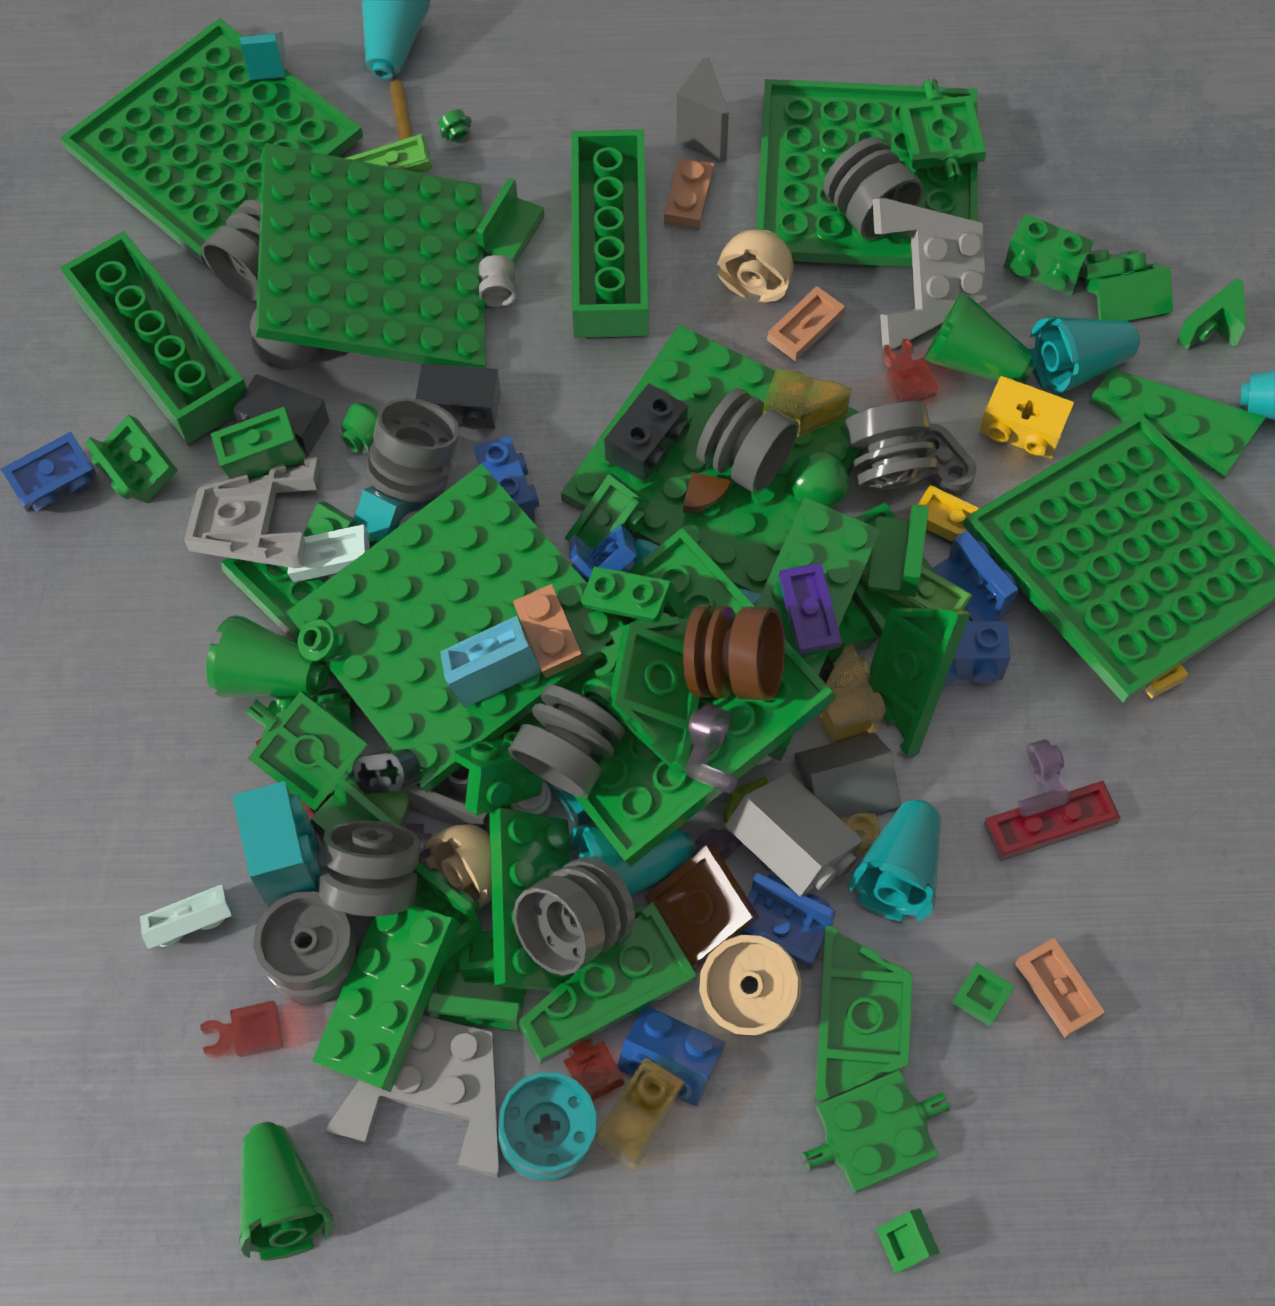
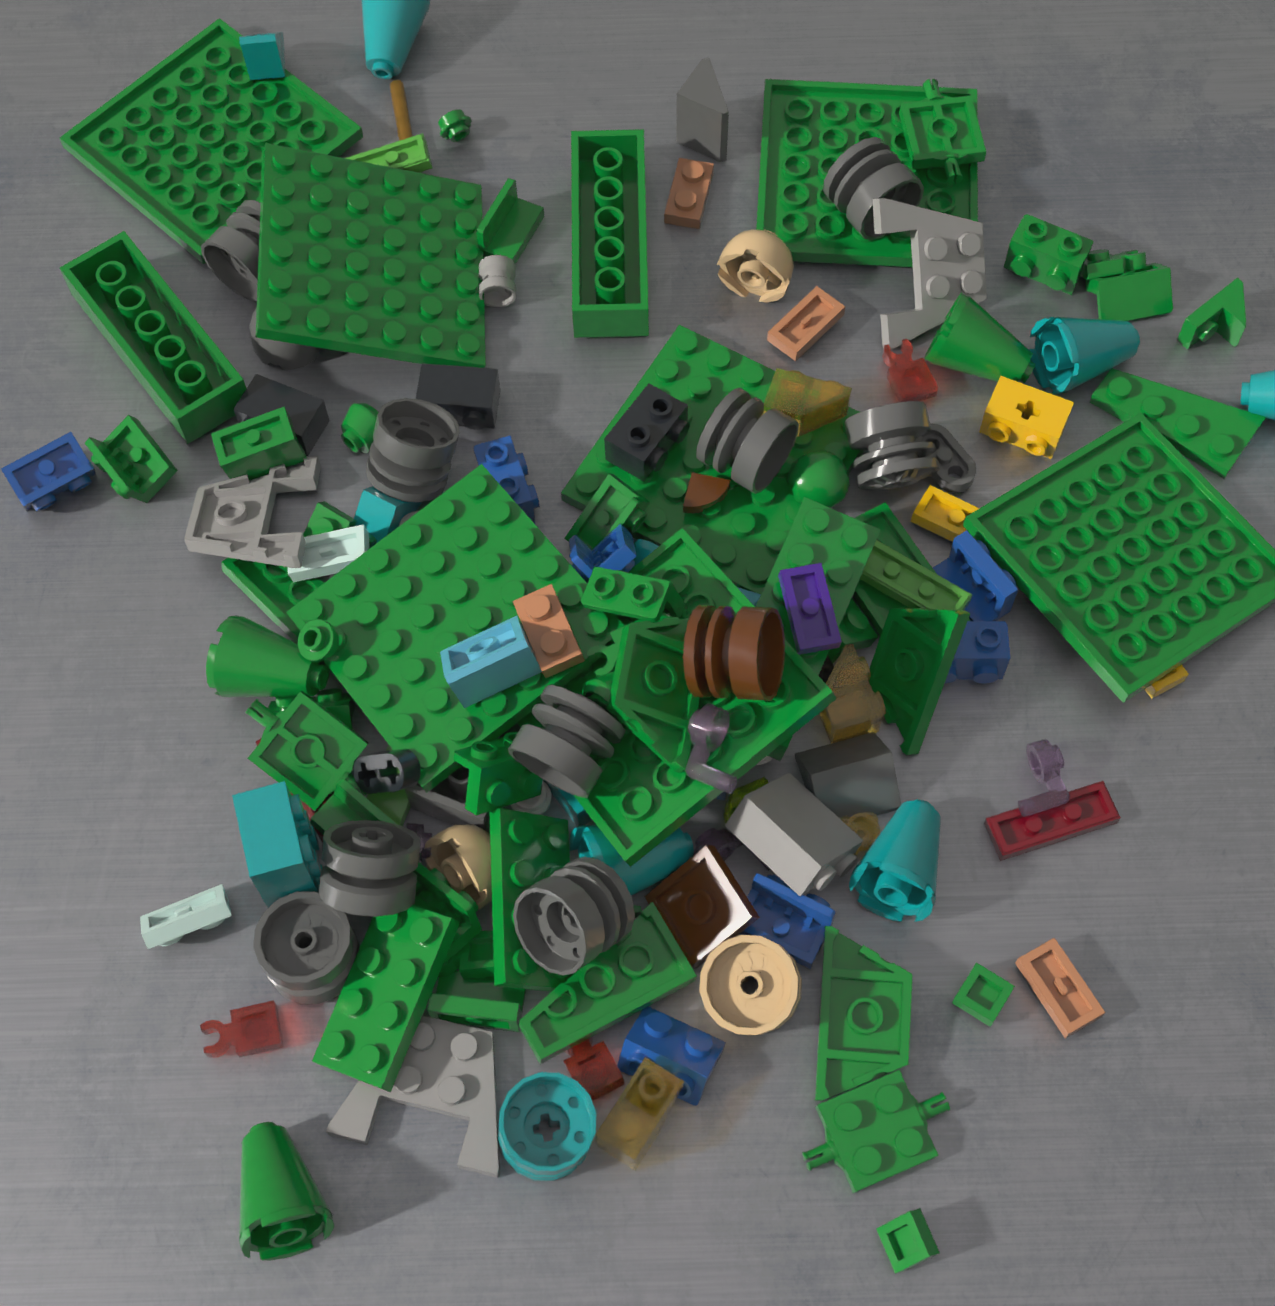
(898, 553): green panel -> none

